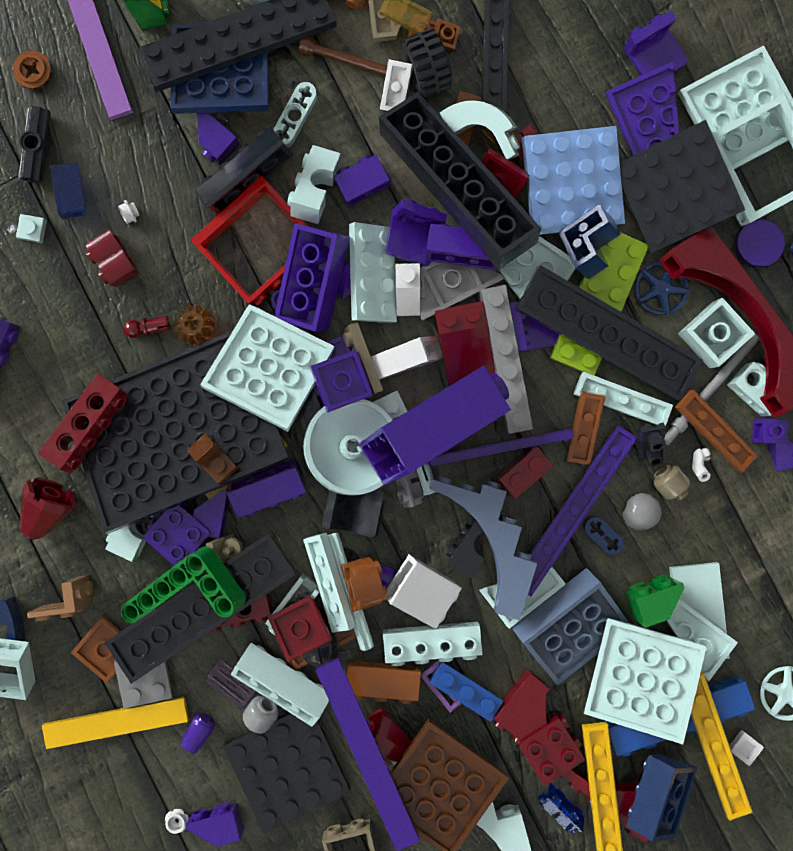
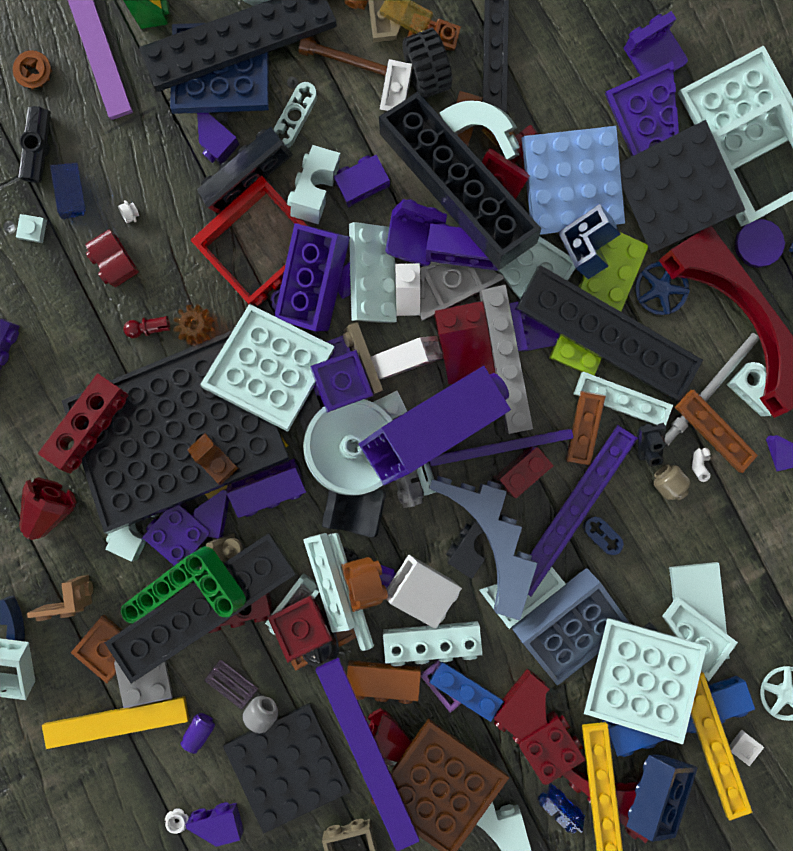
(281, 684): light aqua brick -> none
(642, 512): light grey hair -> none
(655, 600): green slope -> none
(716, 333): light aqua brick -> none
(770, 431): dark purple bracket -> none

